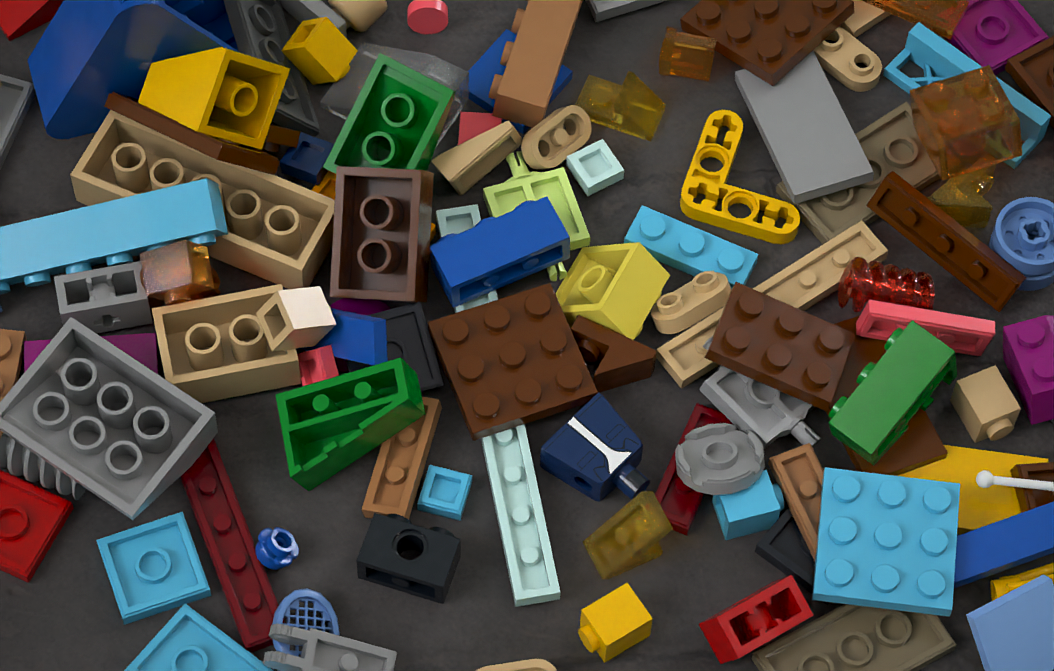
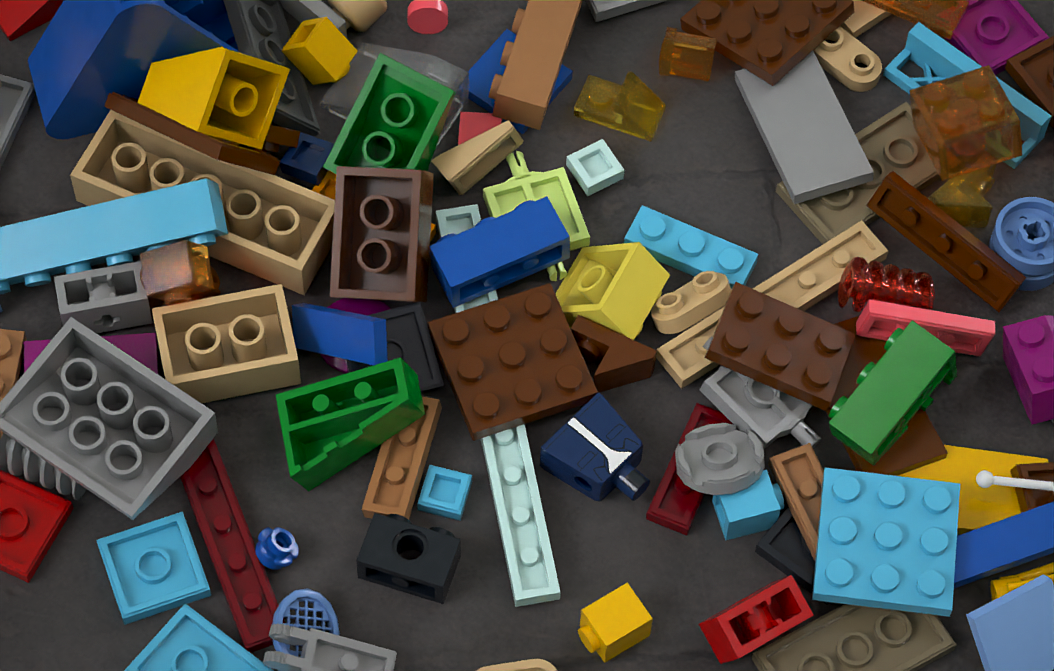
(296, 318): tan brick -> none
(317, 365): coral tile -> none
(555, 141): tan plate -> none
(629, 536): clear yellow slope -> none
(714, 187): yellow beam -> none
(985, 405): tan brick -> none

